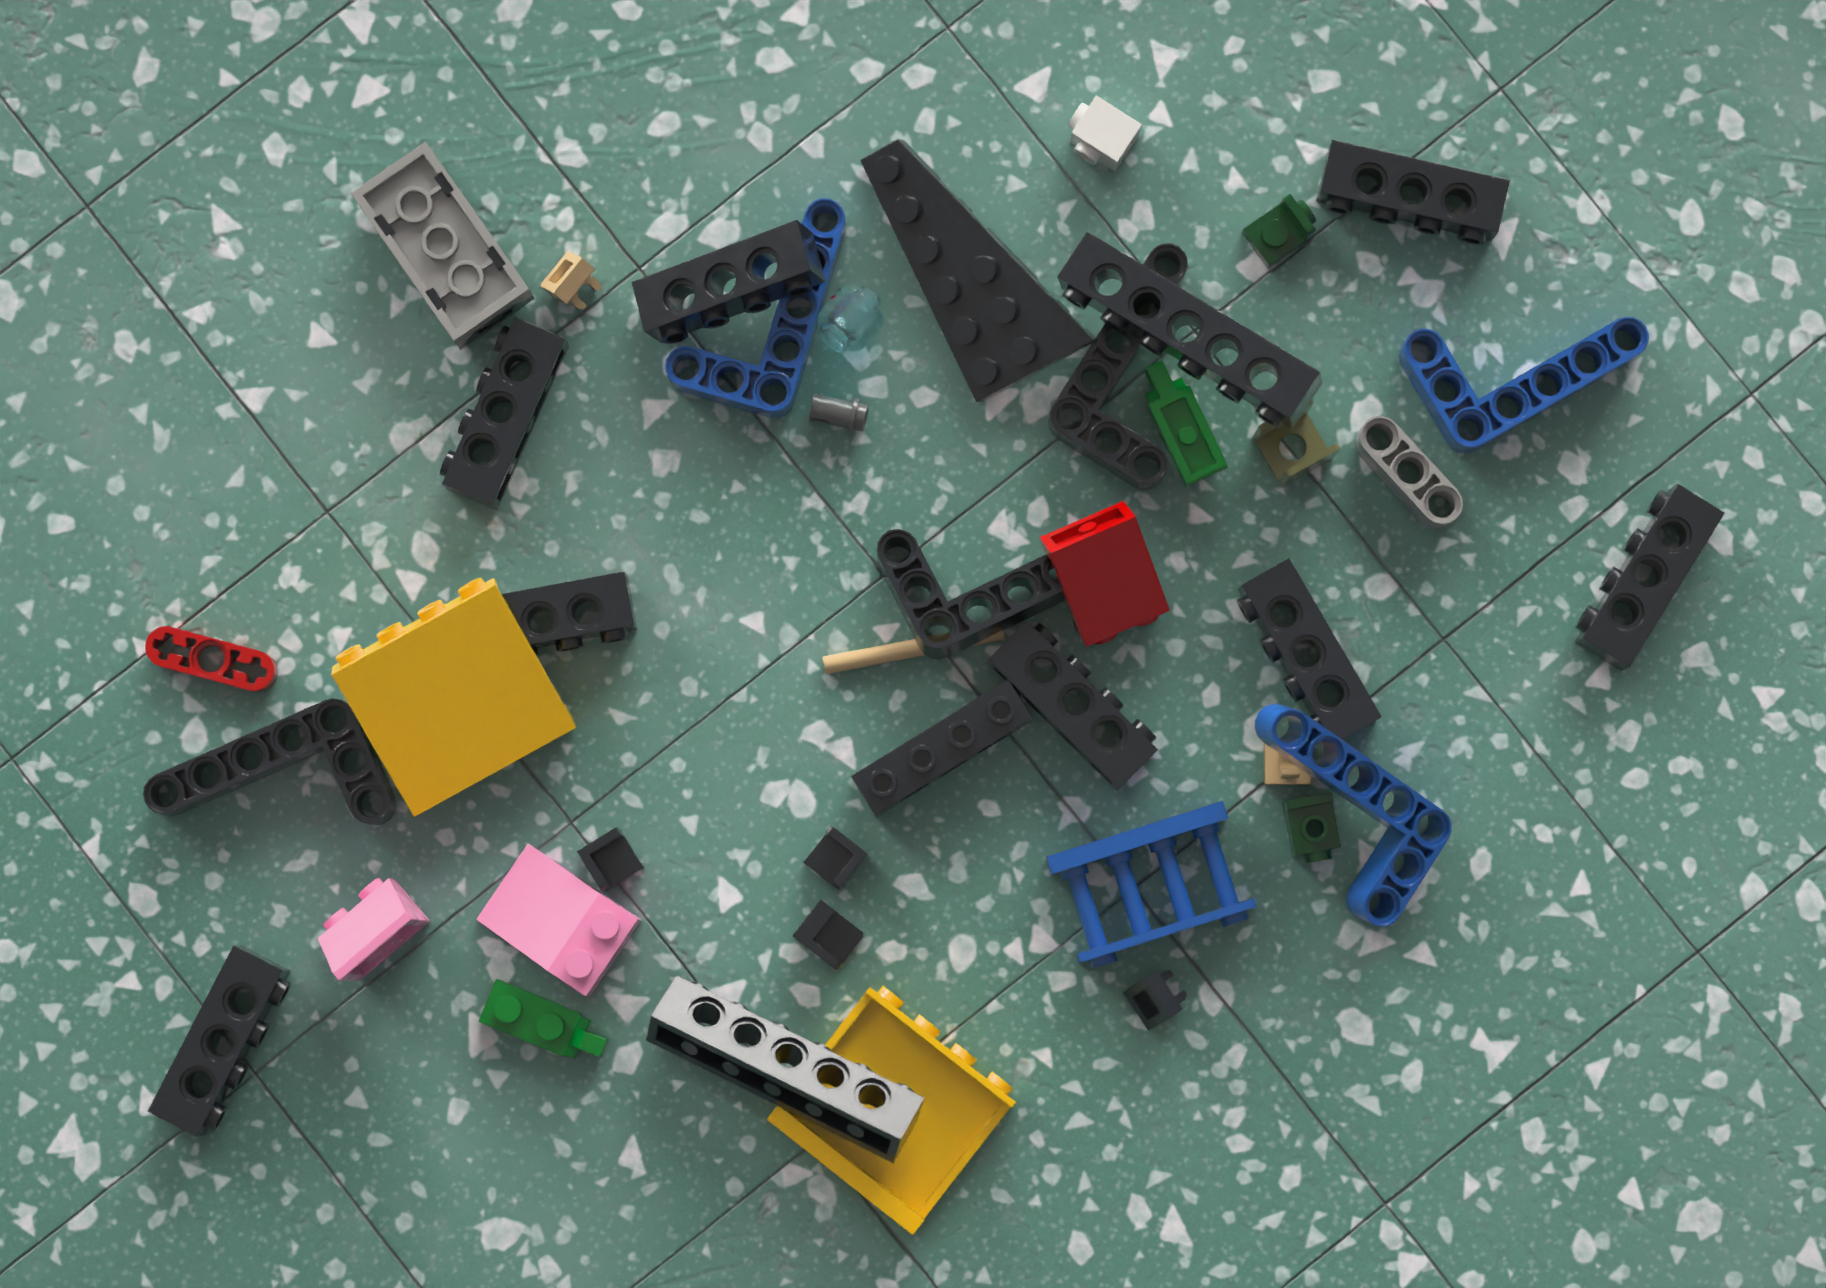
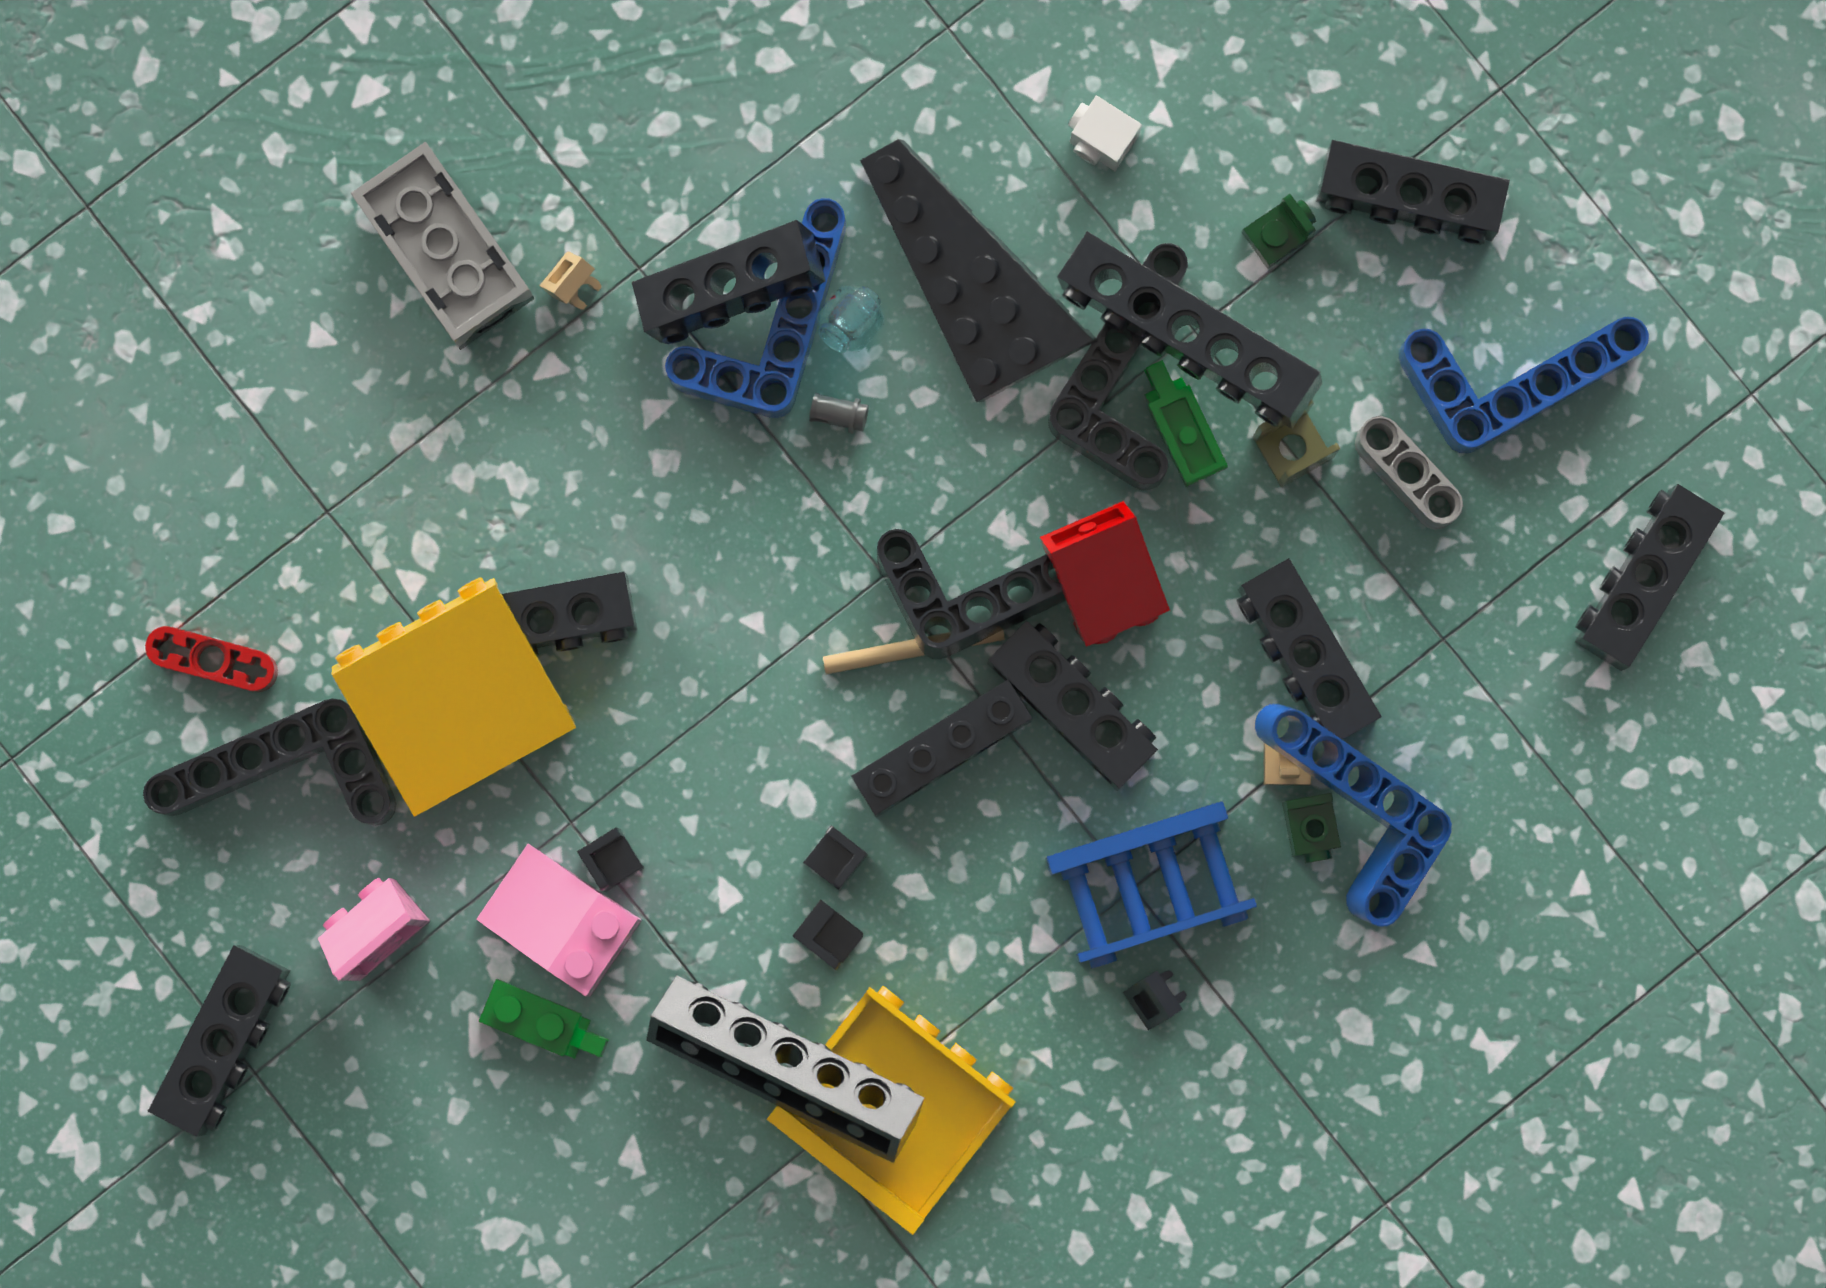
(489, 481): black brick -> none

